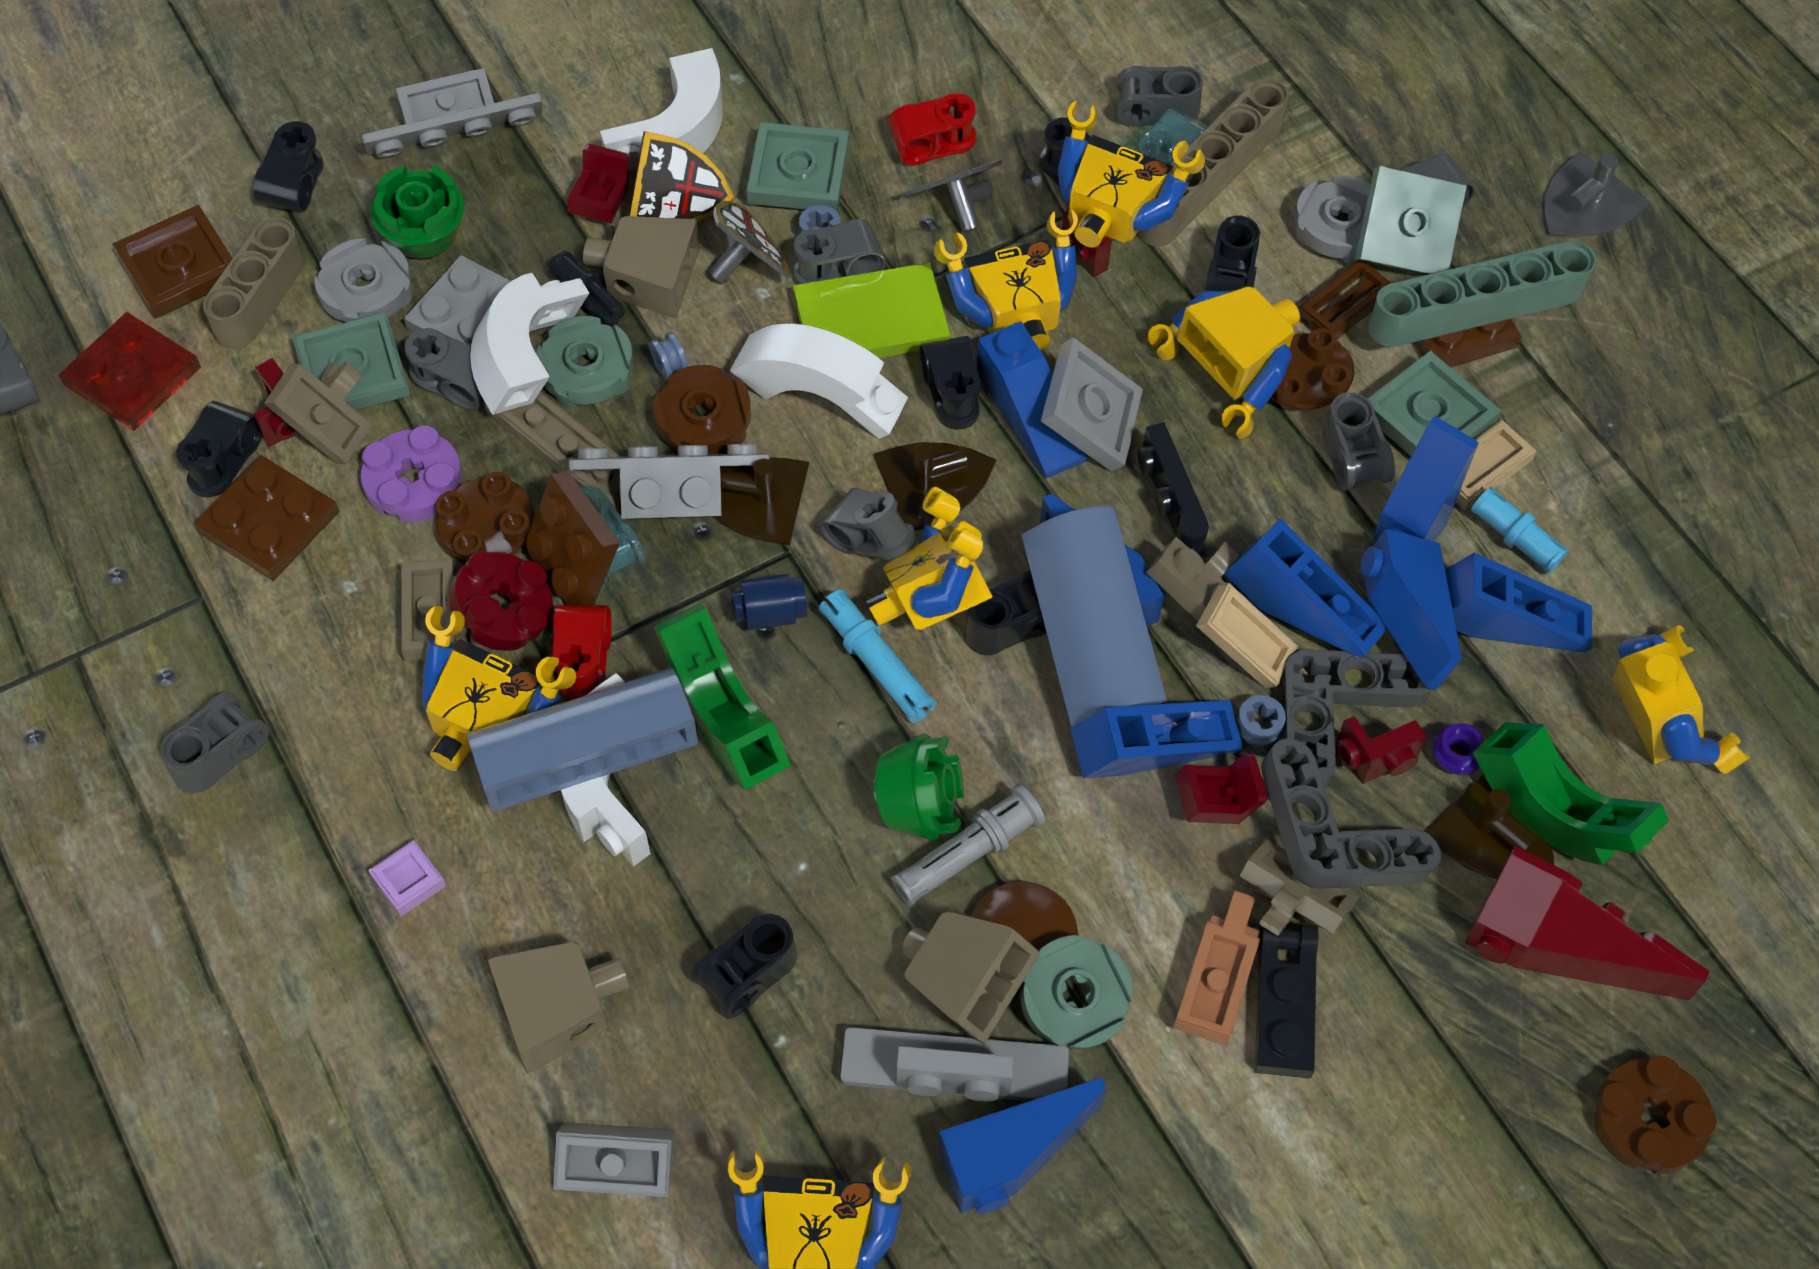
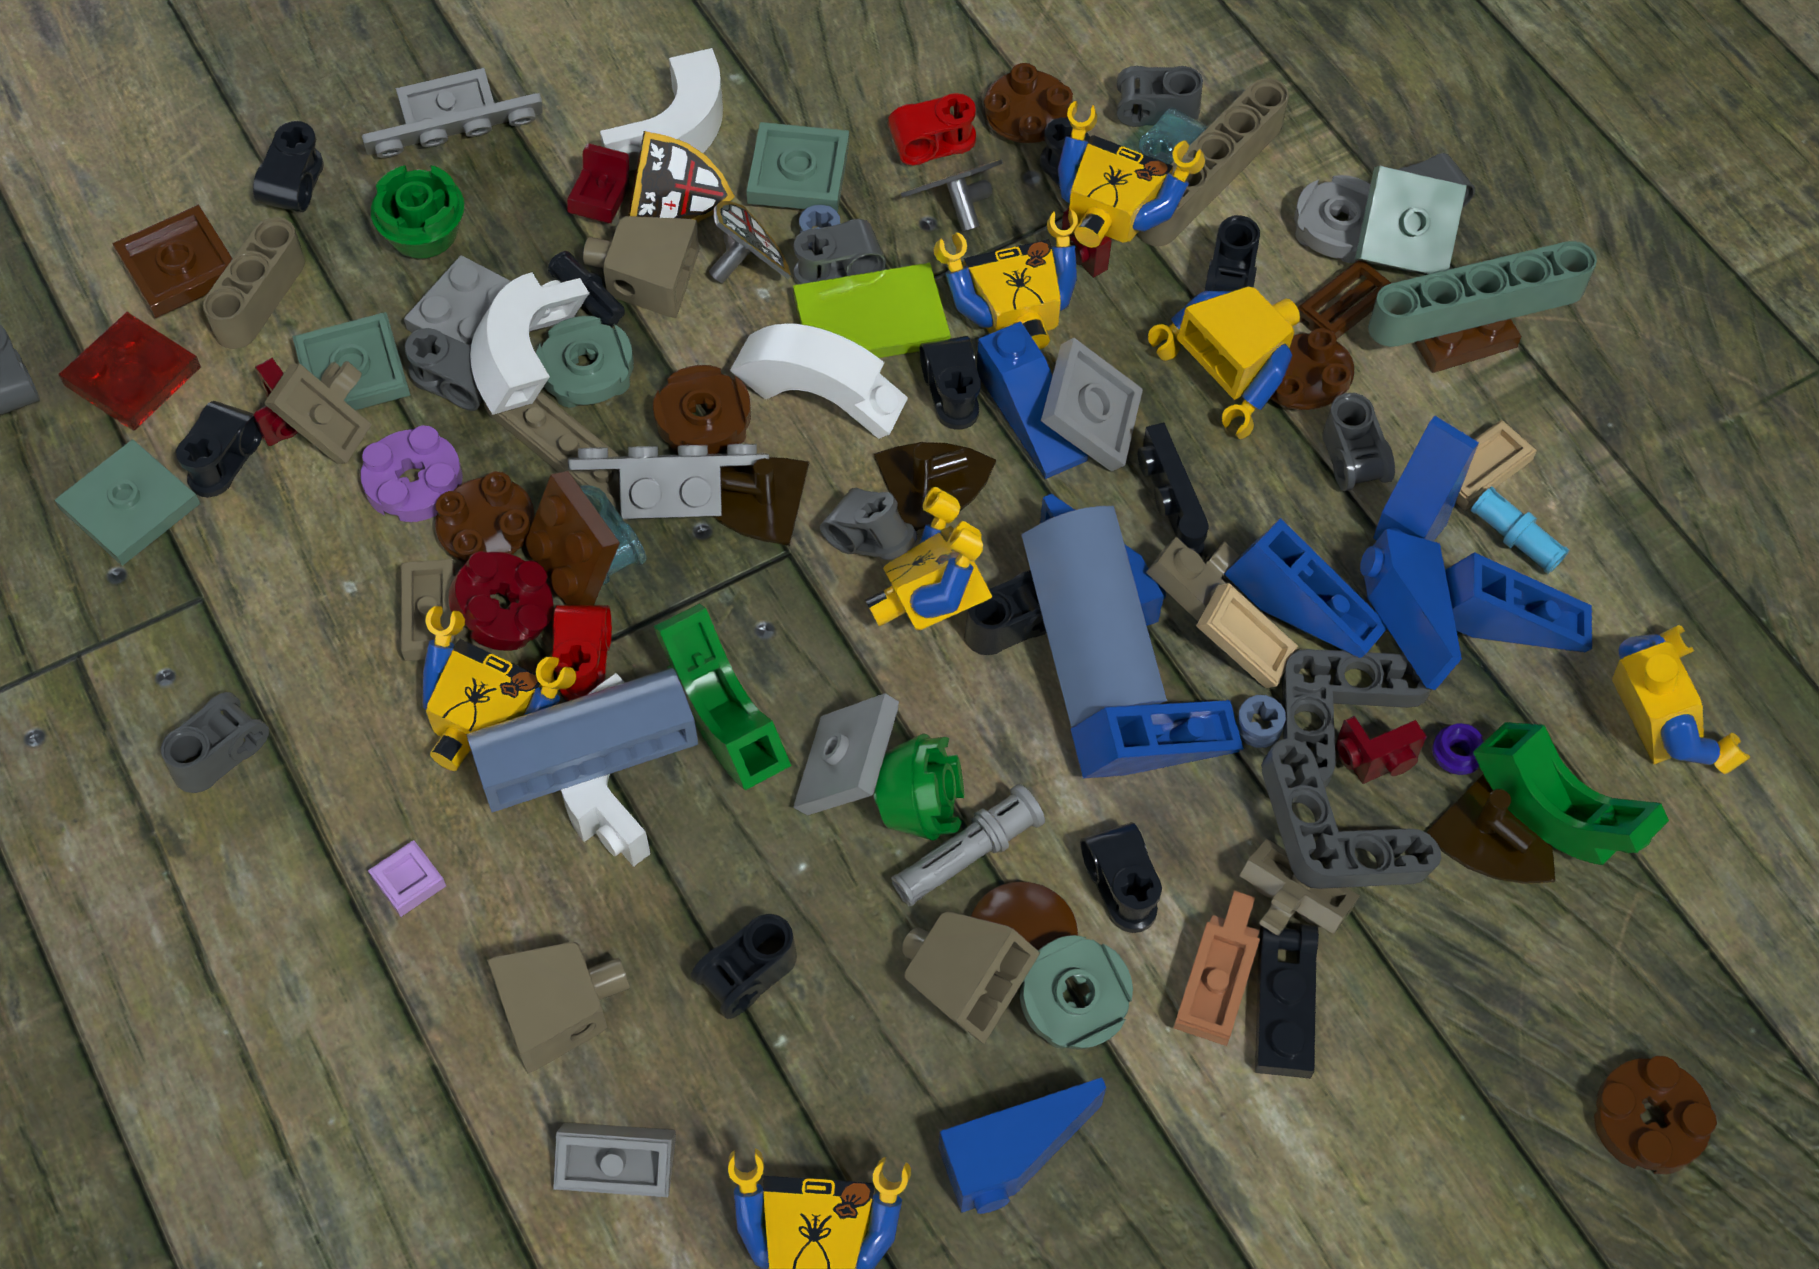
(127, 502): none -> sand green plate
(266, 517): reddish brown plate -> none
(354, 259): light grey plate -> none
(668, 355): sand blue bush -> none
(769, 601): dark blue brick -> none
(846, 755): none -> light grey plate
(864, 640): medium azure pin -> none
(953, 1065): light grey bracket -> none
(1025, 102): none -> reddish brown dish
(1123, 876): none -> black piece
(1221, 793): dark red bracket -> none
(1428, 391): sand green plate -> none
(1548, 927): dark red wedge -> none
(1589, 199): flat silver shield -> none

